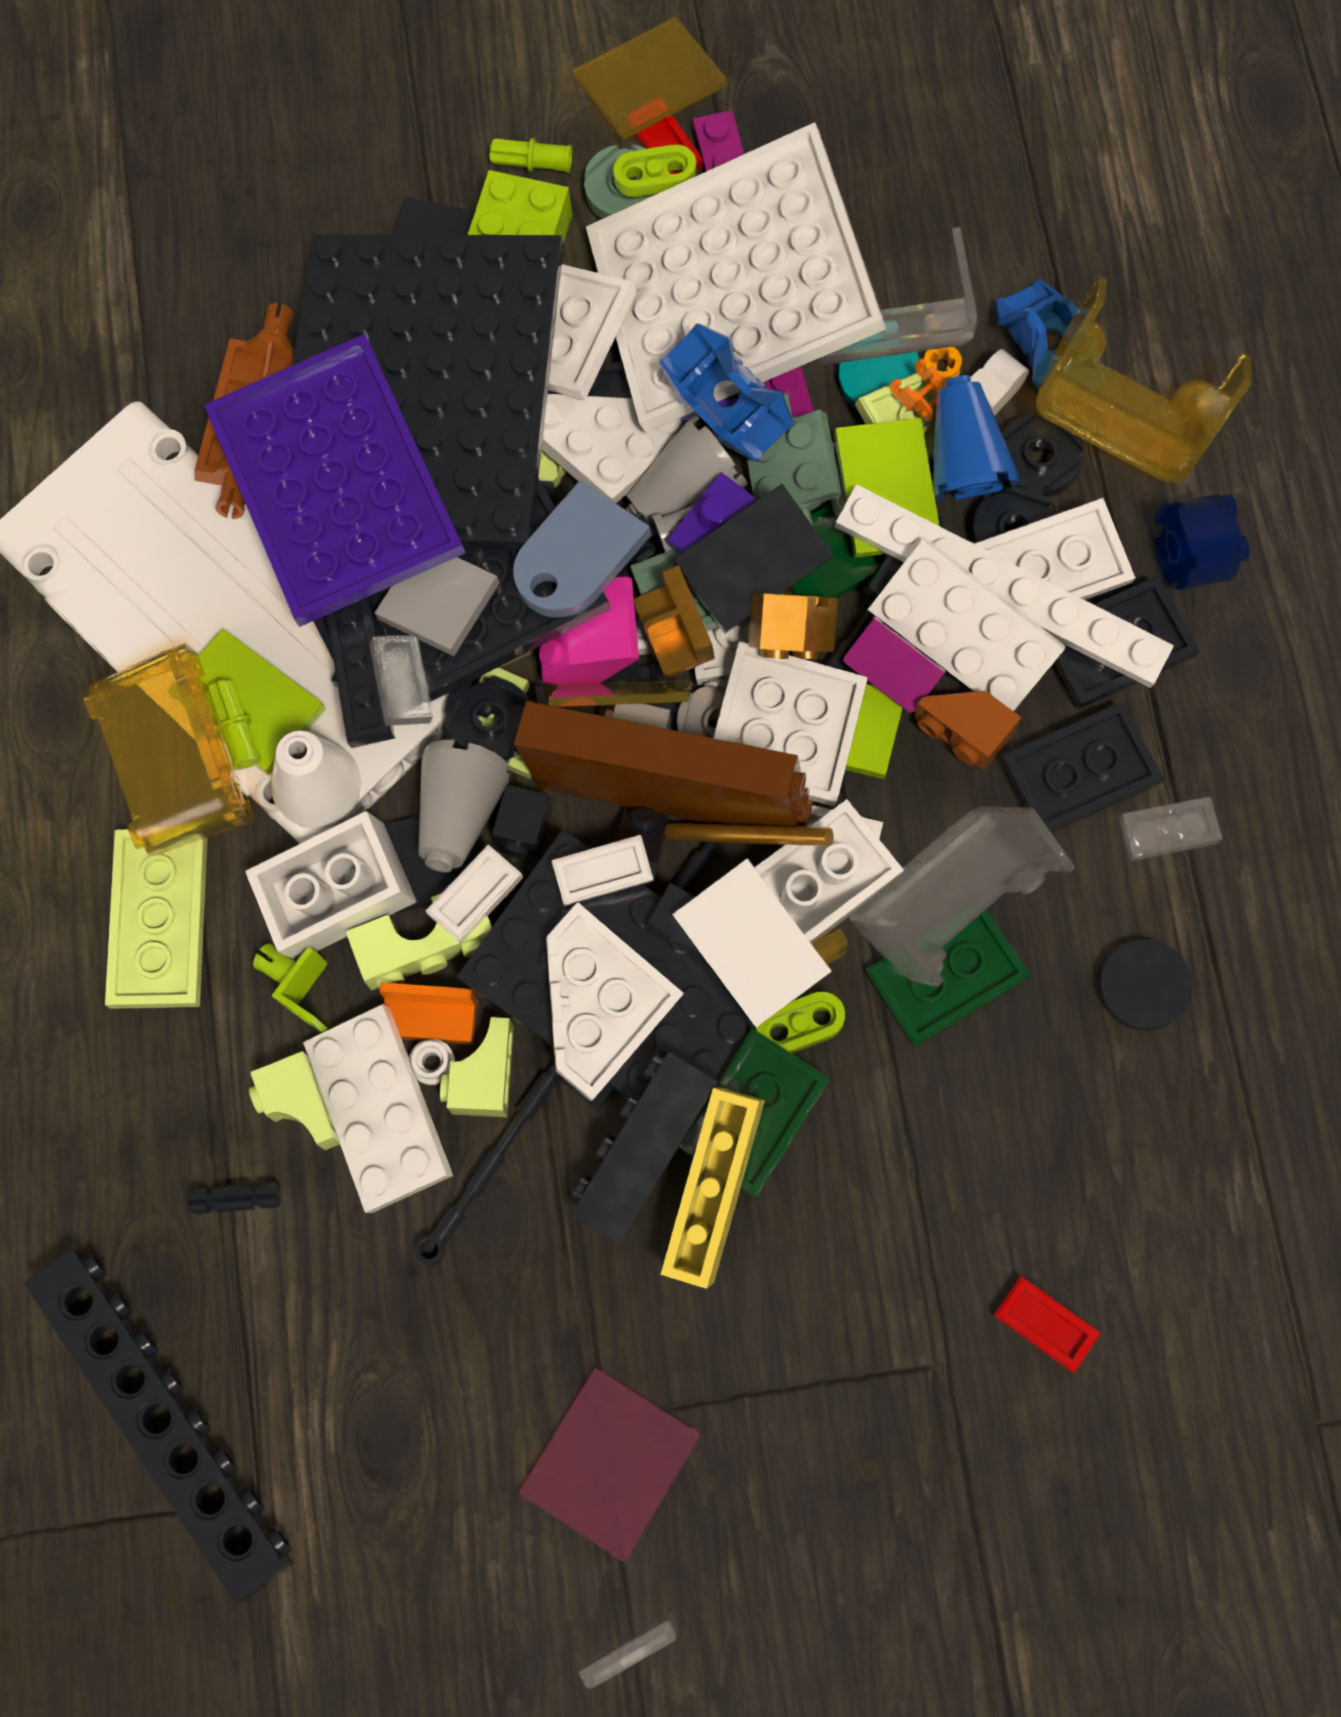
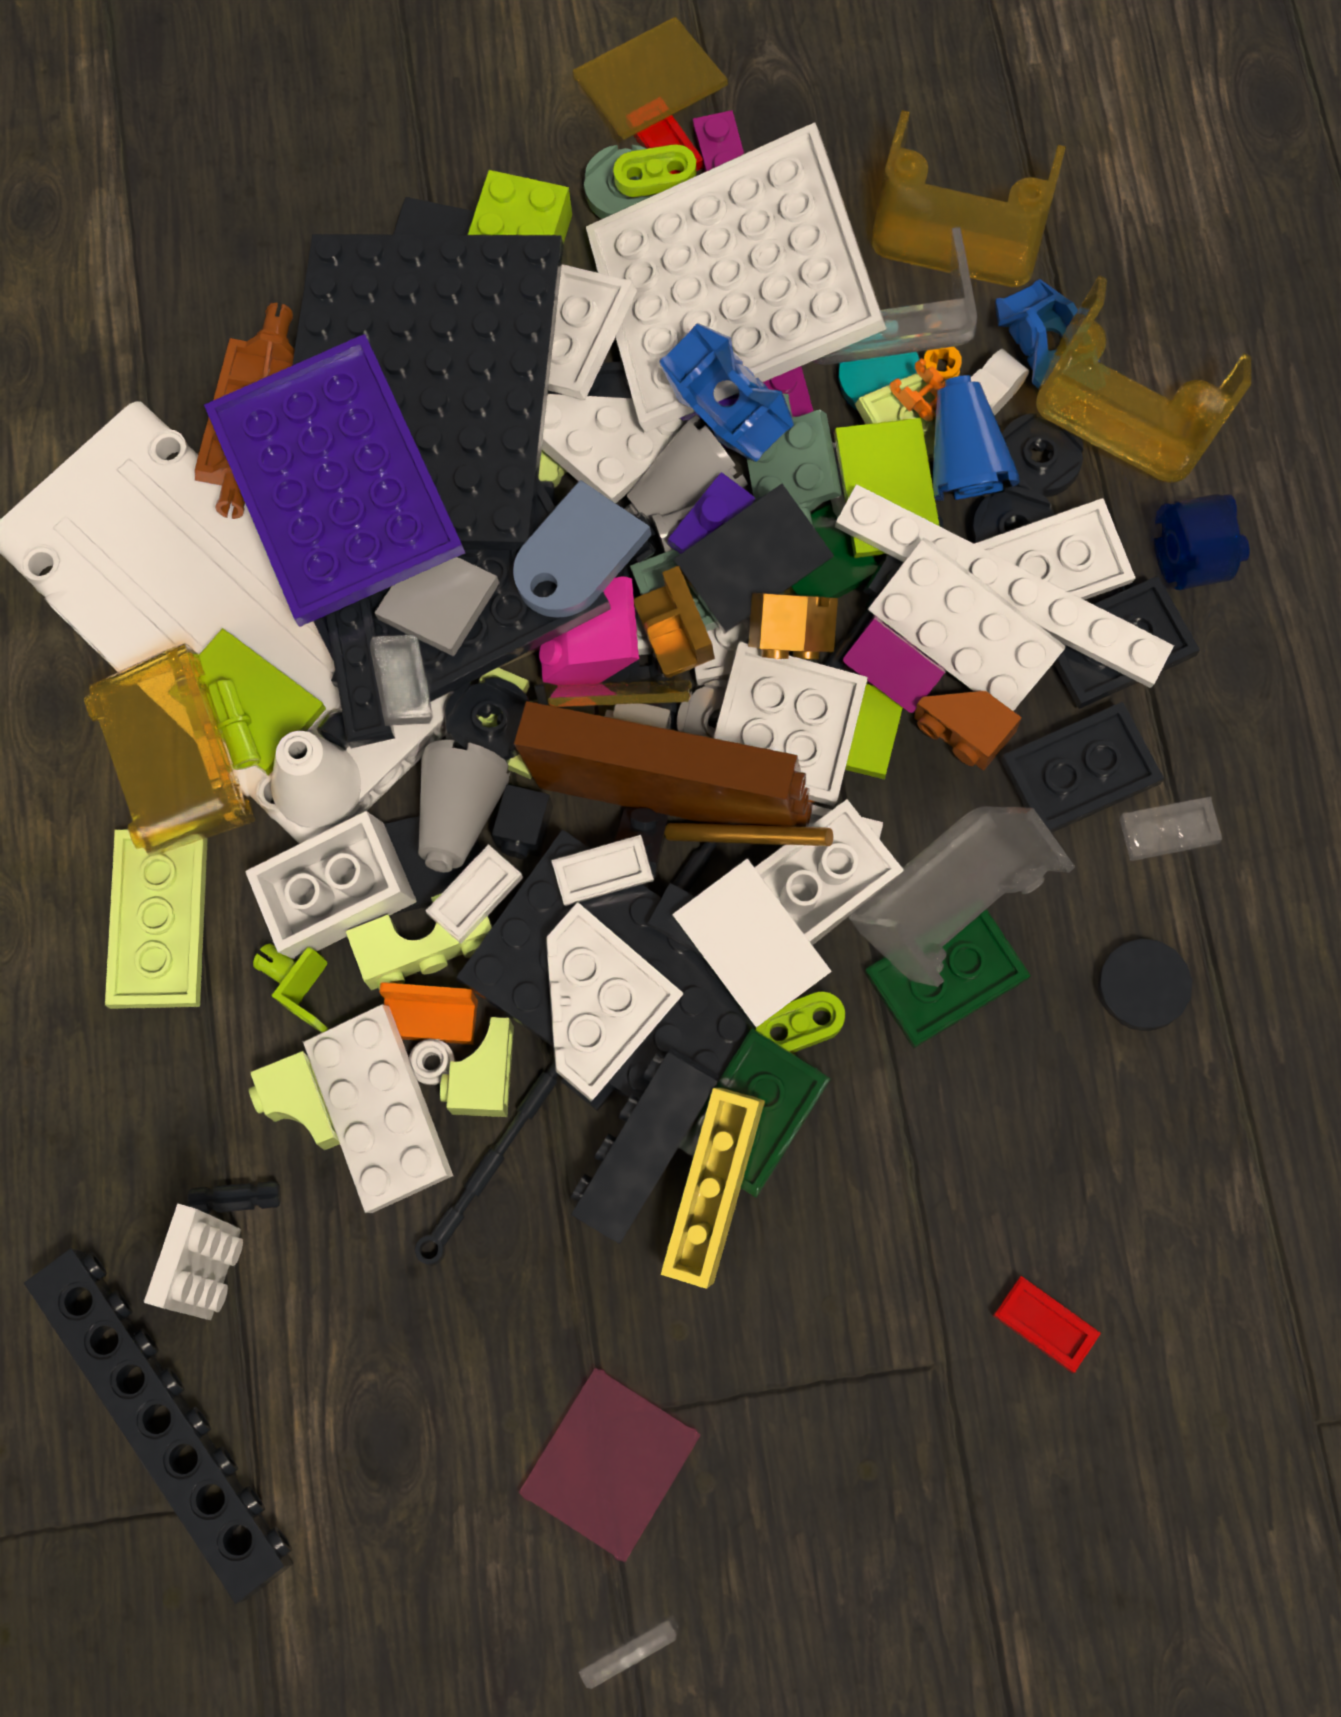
(194, 1264): none -> white plate
(333, 729): none -> black hinge
(531, 155): lime axle -> none
(831, 946): clear yellow tile -> none
(918, 218): none -> clear yellow windscreen

